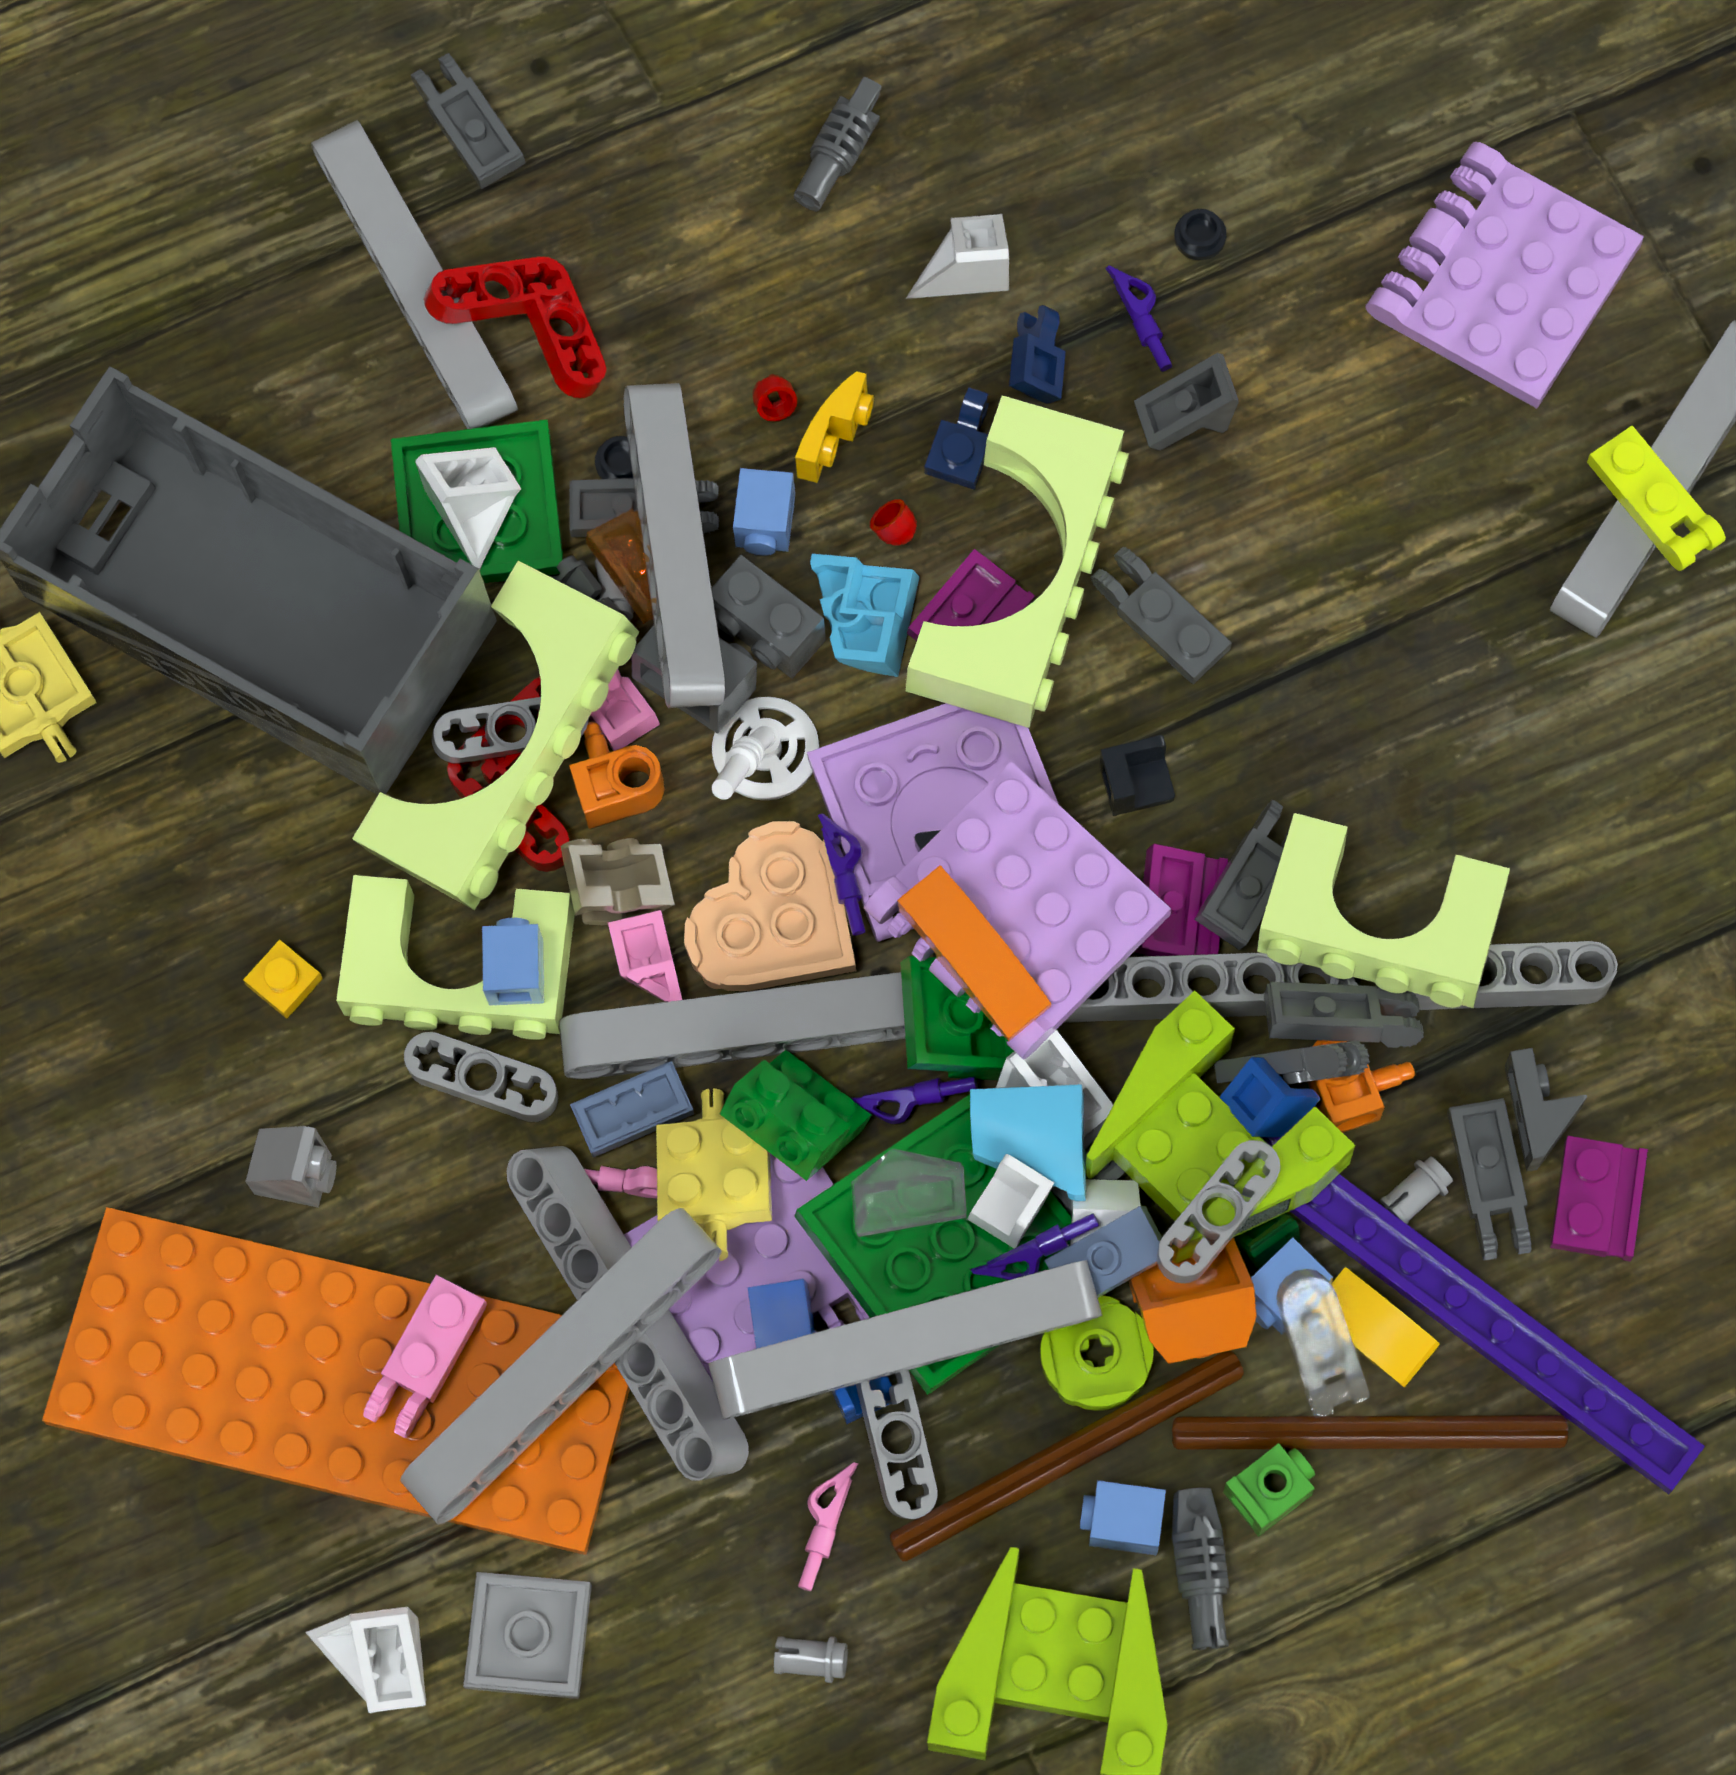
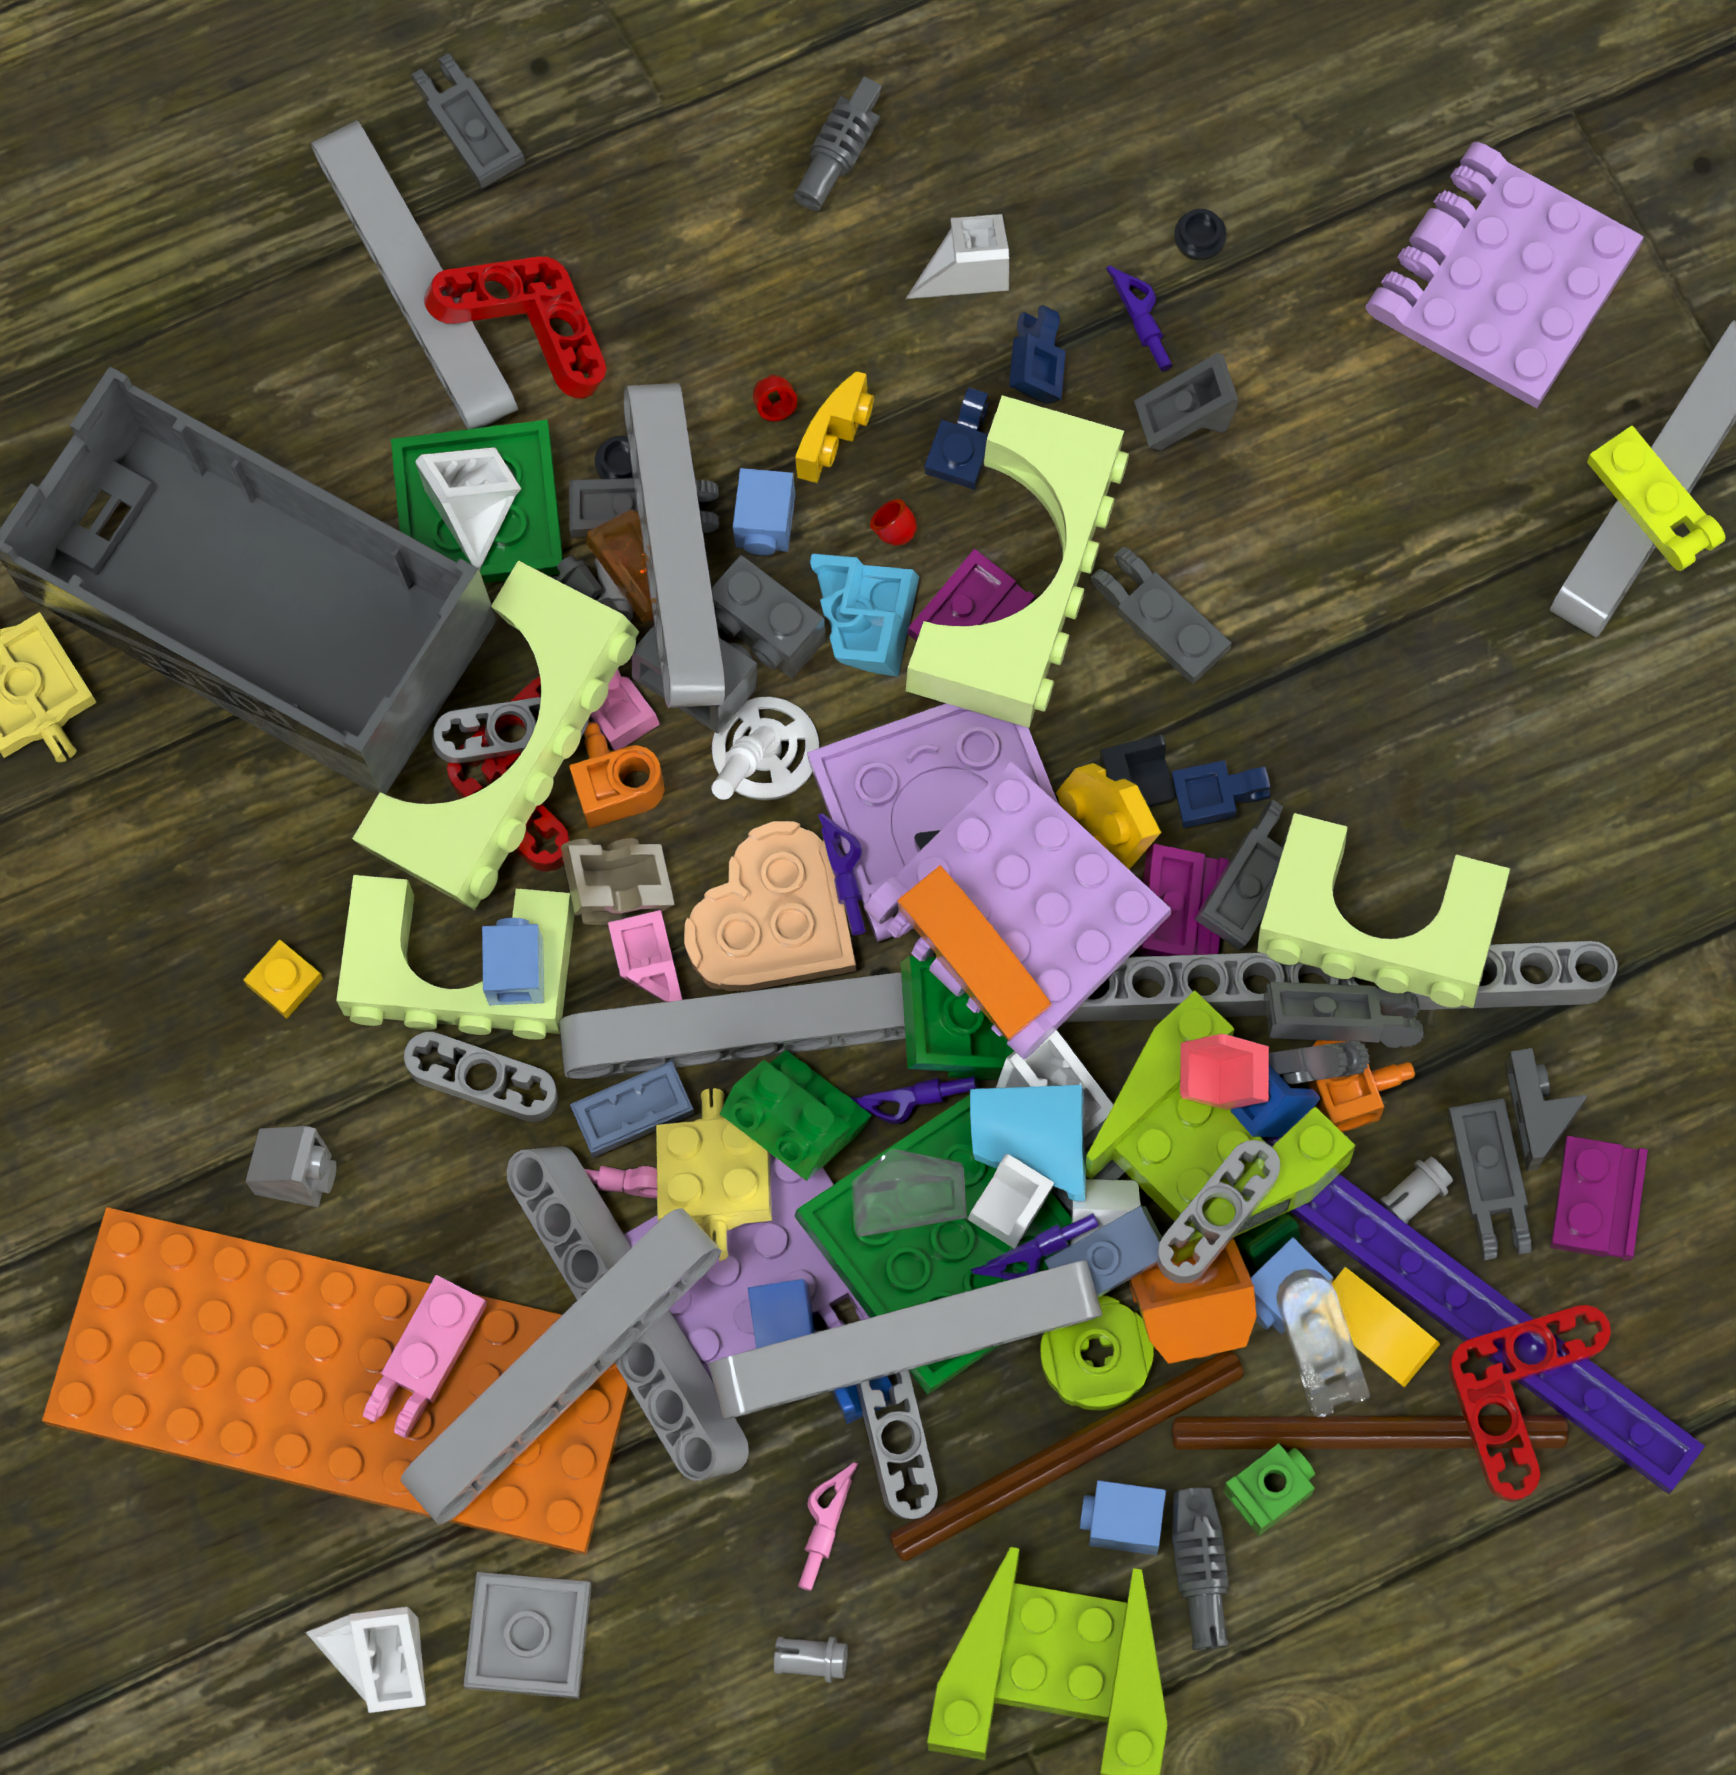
(1110, 812): none -> yellow plate
(1209, 793): none -> dark blue plate
(1224, 1071): none -> coral panel
(1497, 1388): none -> red beam

